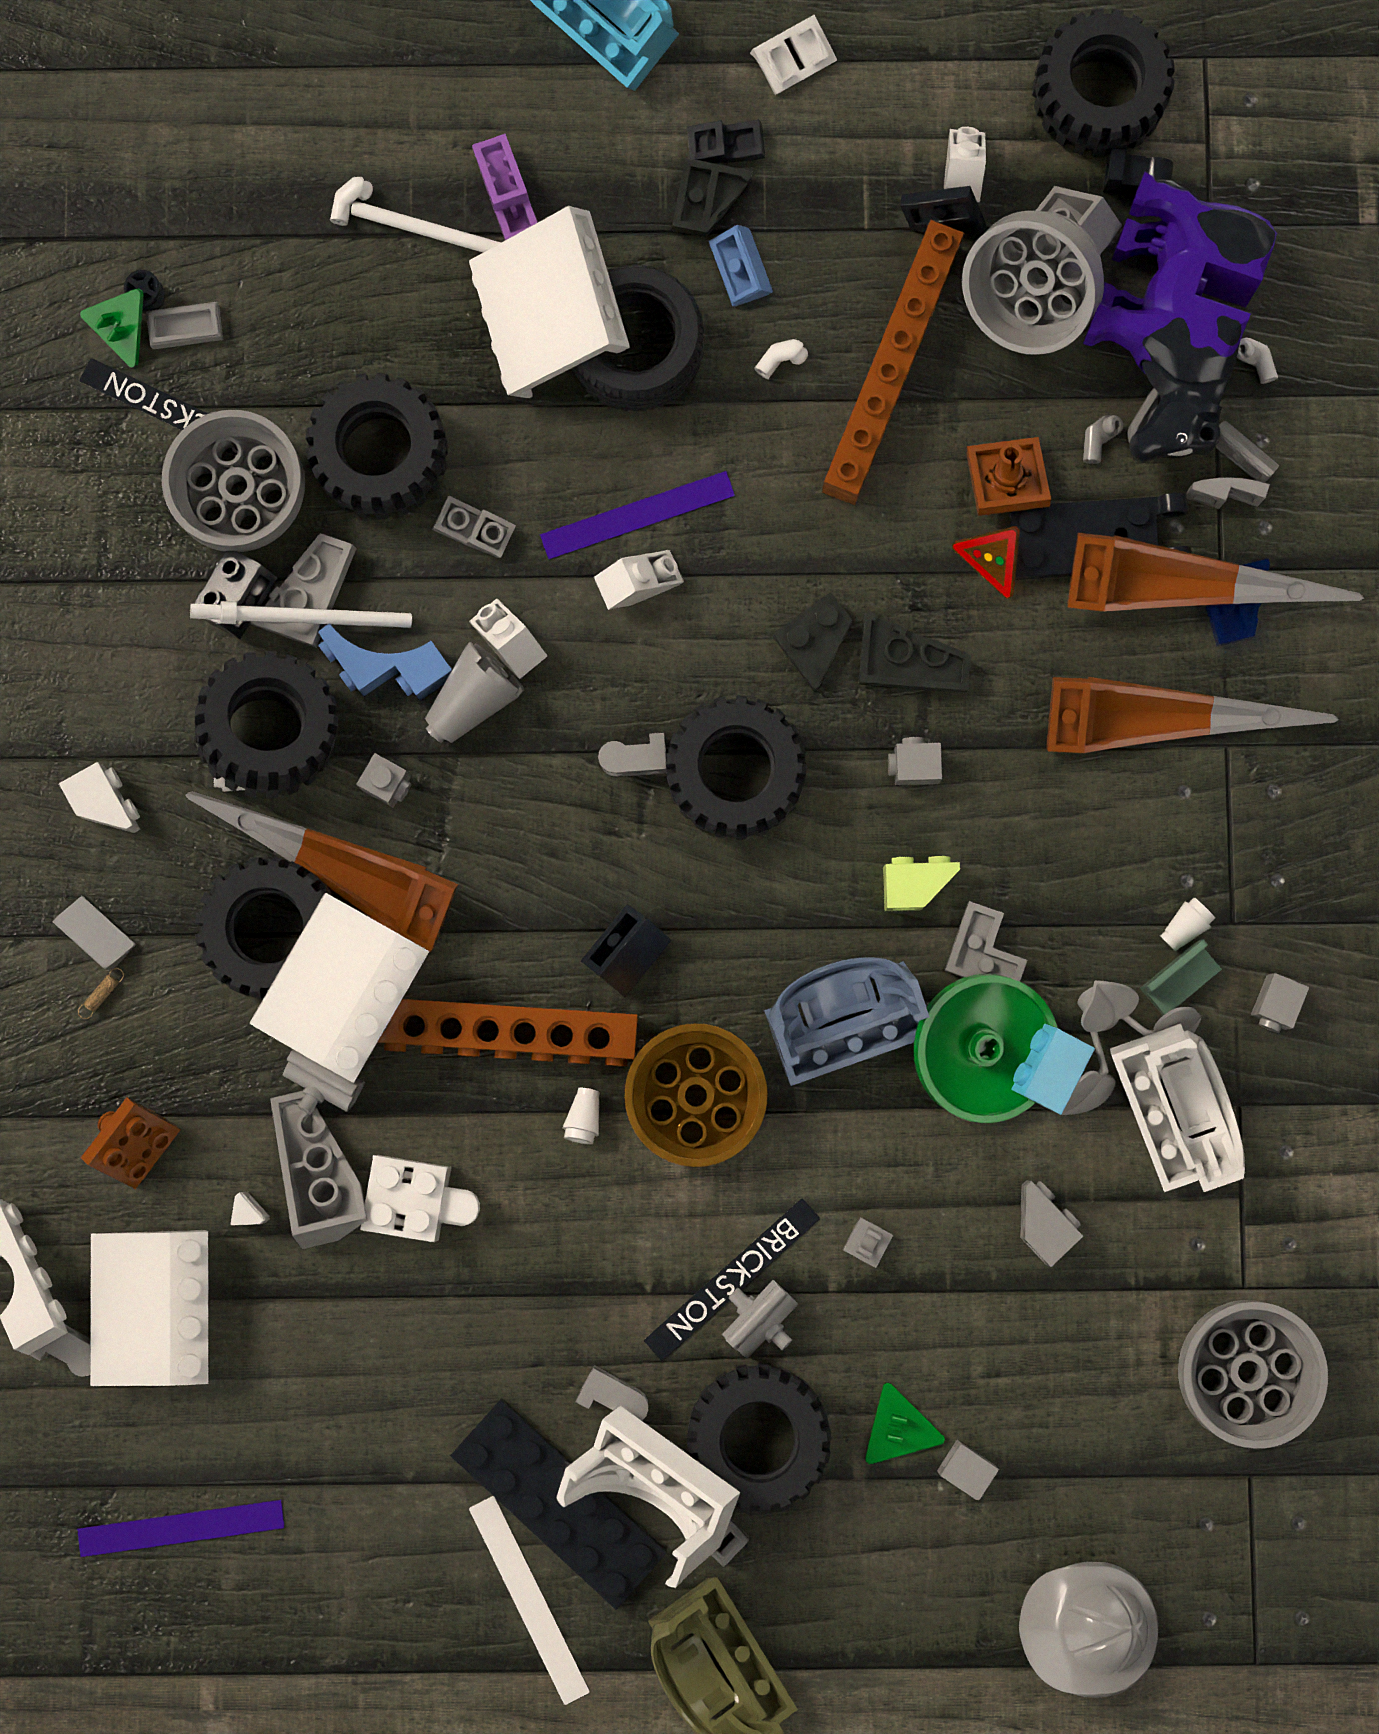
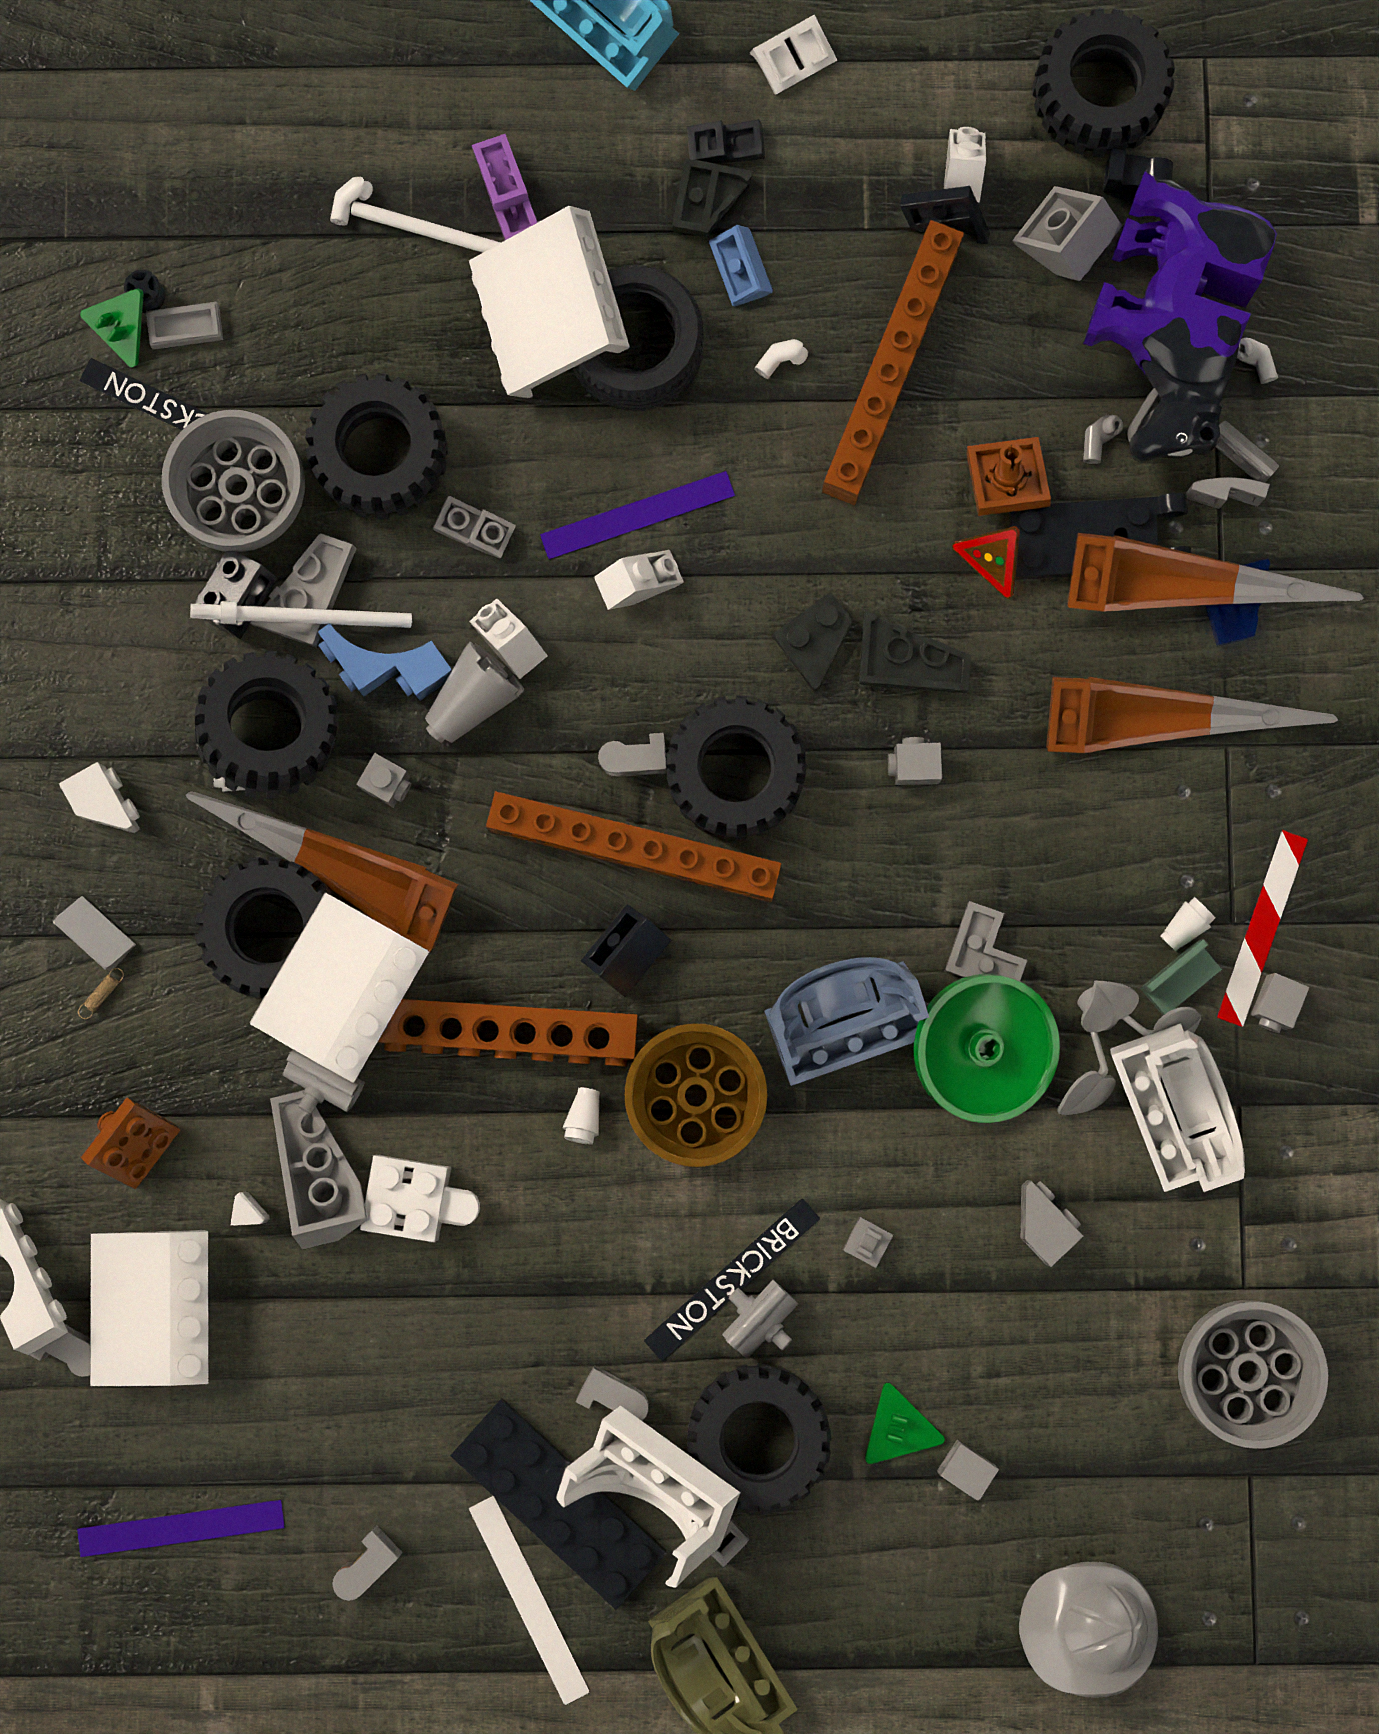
(359, 1575): none -> light grey leg
(633, 846): none -> dark orange brick
(913, 885): yellowish green slope -> none
(1003, 307): light grey wheel -> none
(1052, 1068): medium azure brick -> none
(1262, 928): none -> sticker

